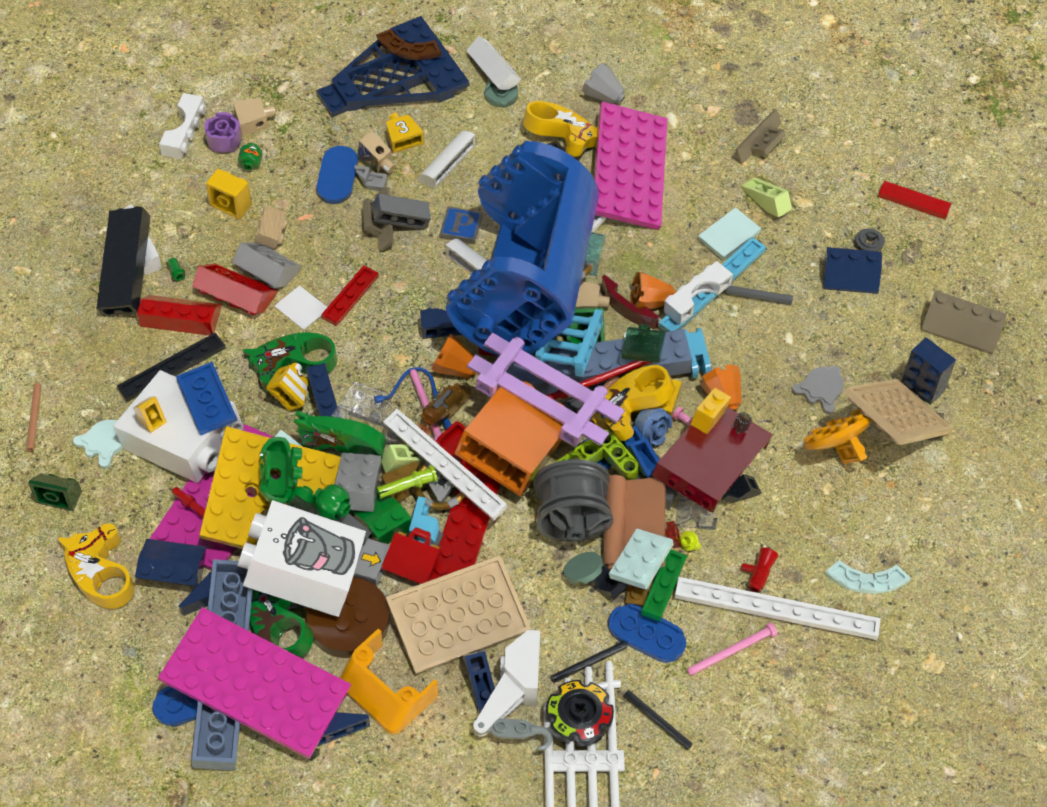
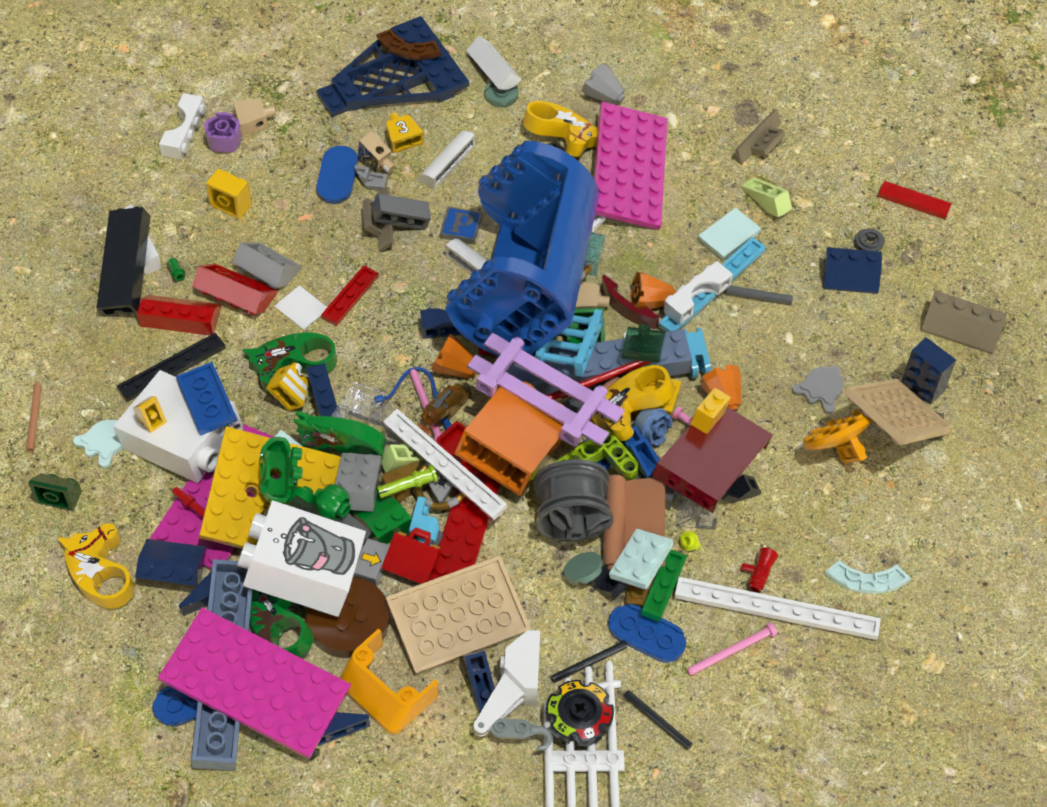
(250, 156): green head -> none
(270, 227): tan brick -> none
(673, 533): clear red tile -> none
(742, 422): clear smoke hose -> none

